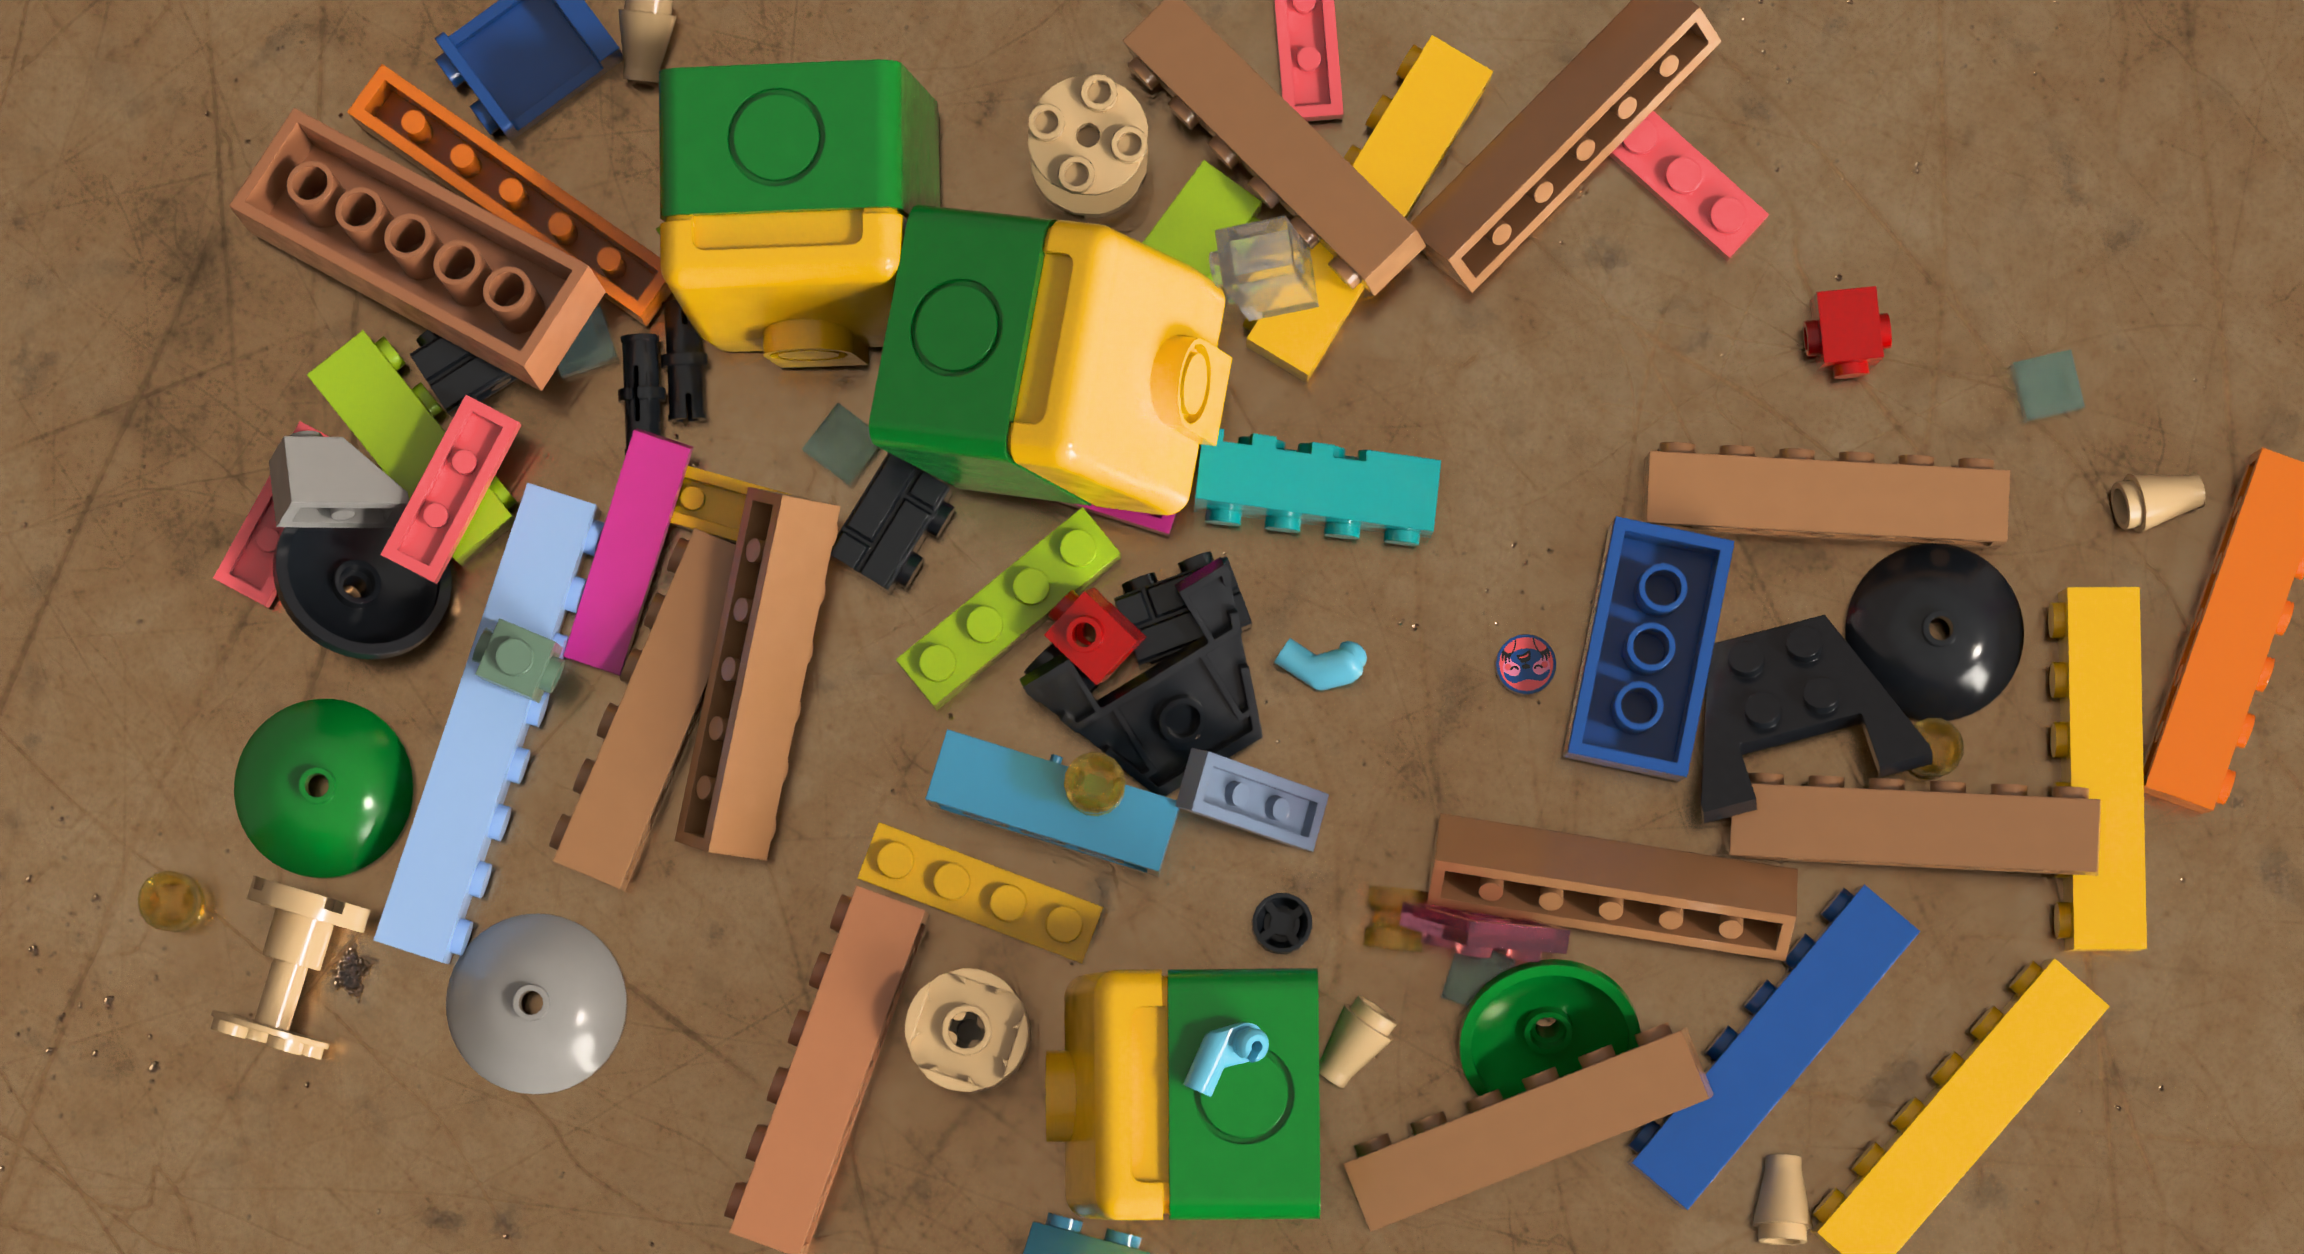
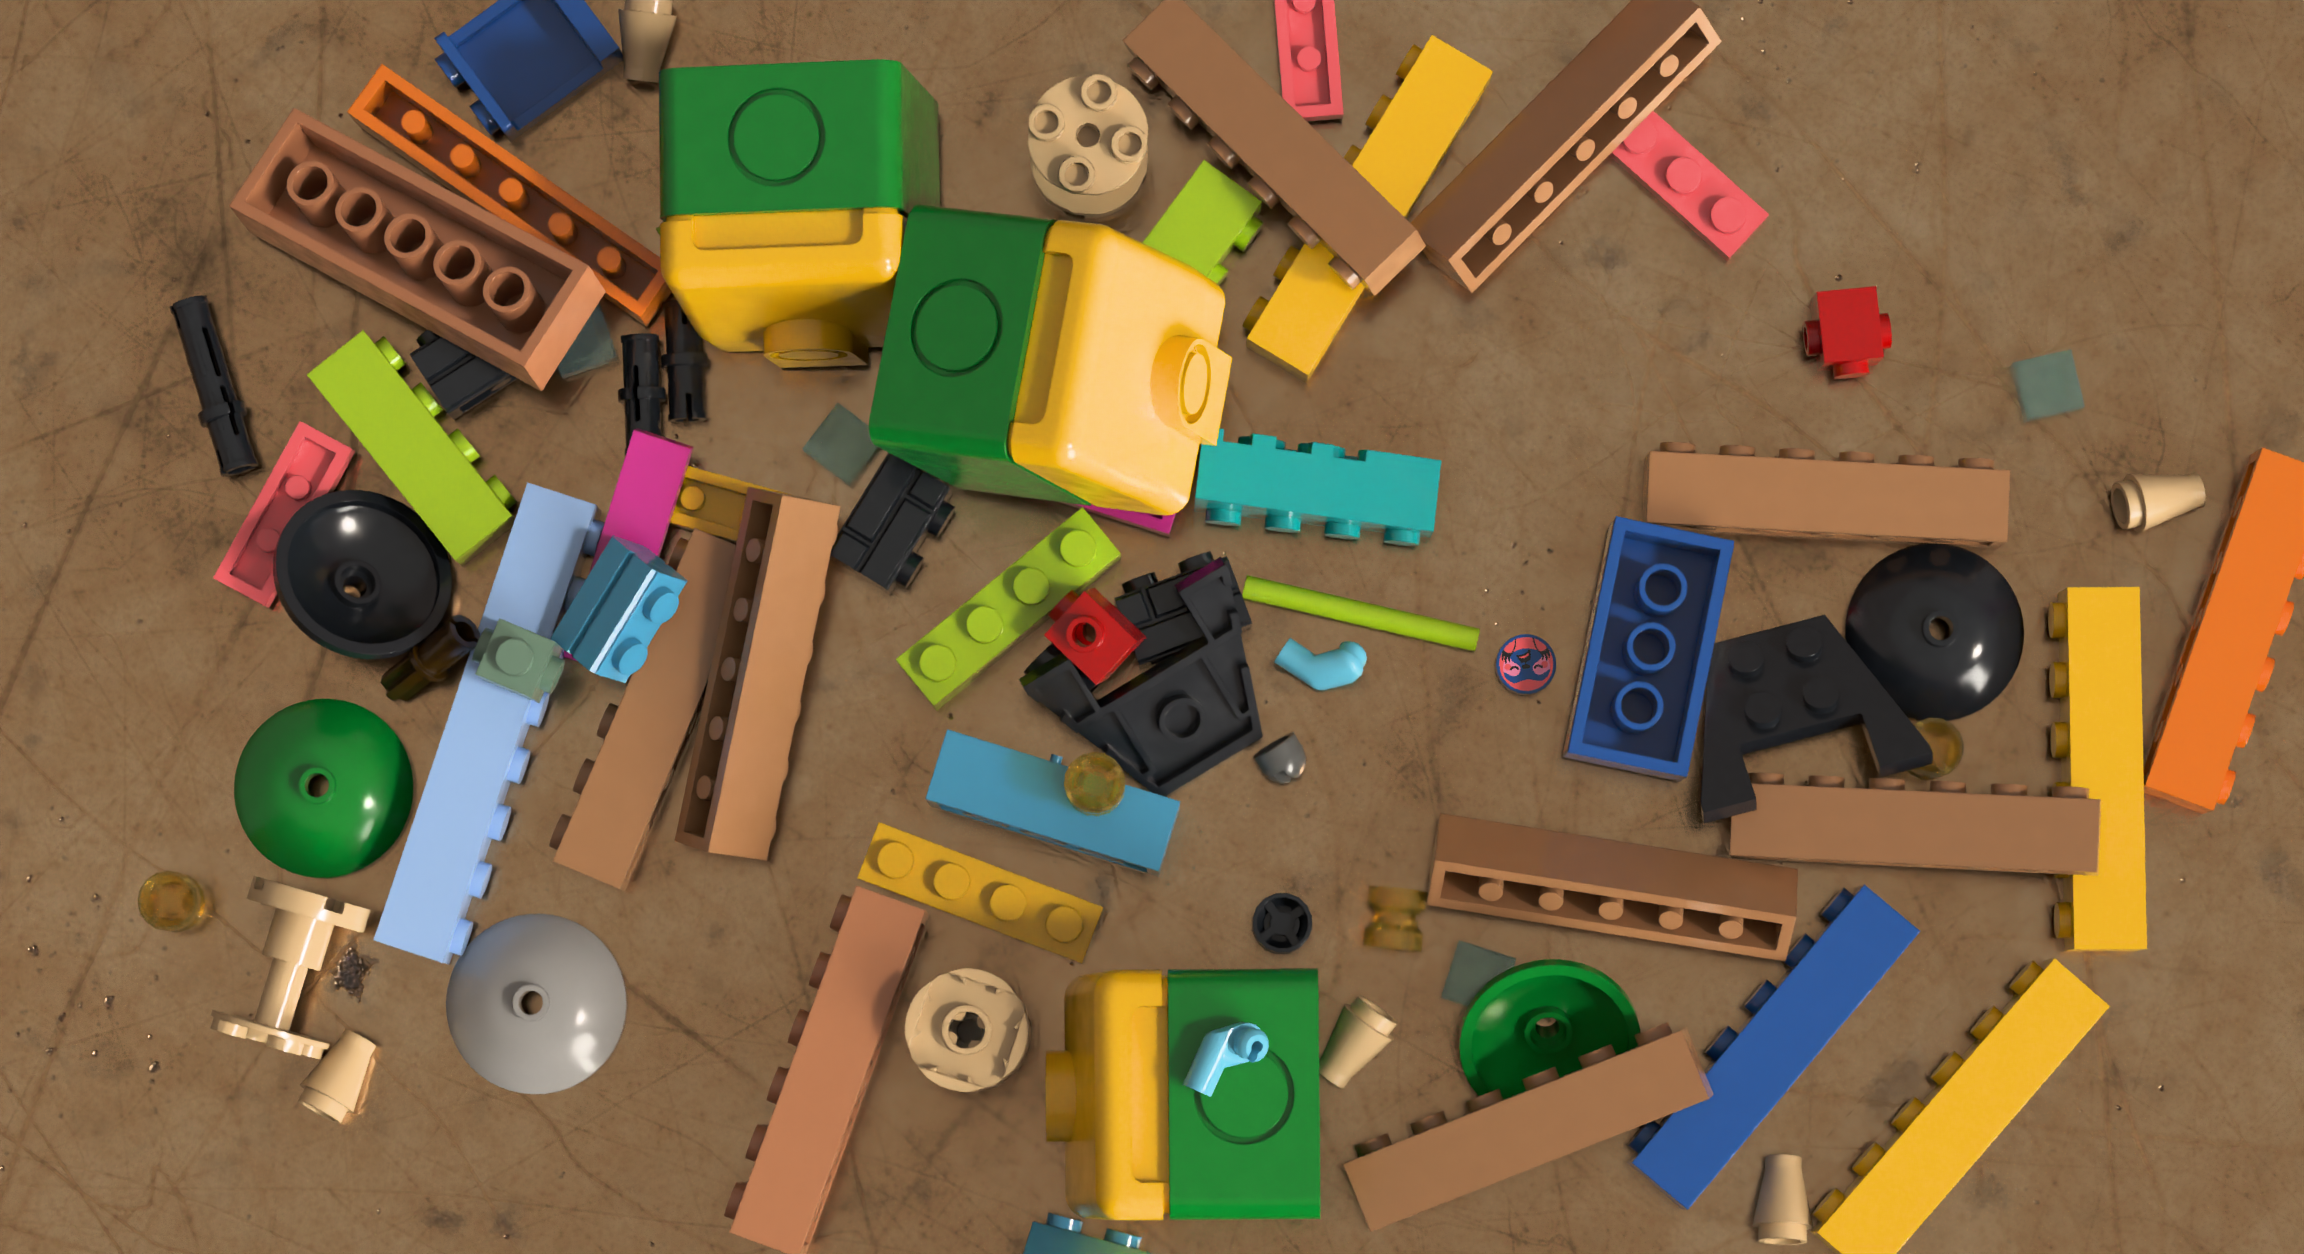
(213, 384): none -> black pin
(331, 485): light grey slope -> none
(337, 1079): none -> tan cone
(431, 659): none -> dark brown axle
(451, 489): coral plate -> none
(619, 610): none -> dark azure brick
(1252, 799): sand blue plate -> none
(1264, 268): clear brick -> none
(1282, 759): none -> dark grey hinge
(1360, 613): none -> lime bar
(1482, 933): clear pink plate -> none

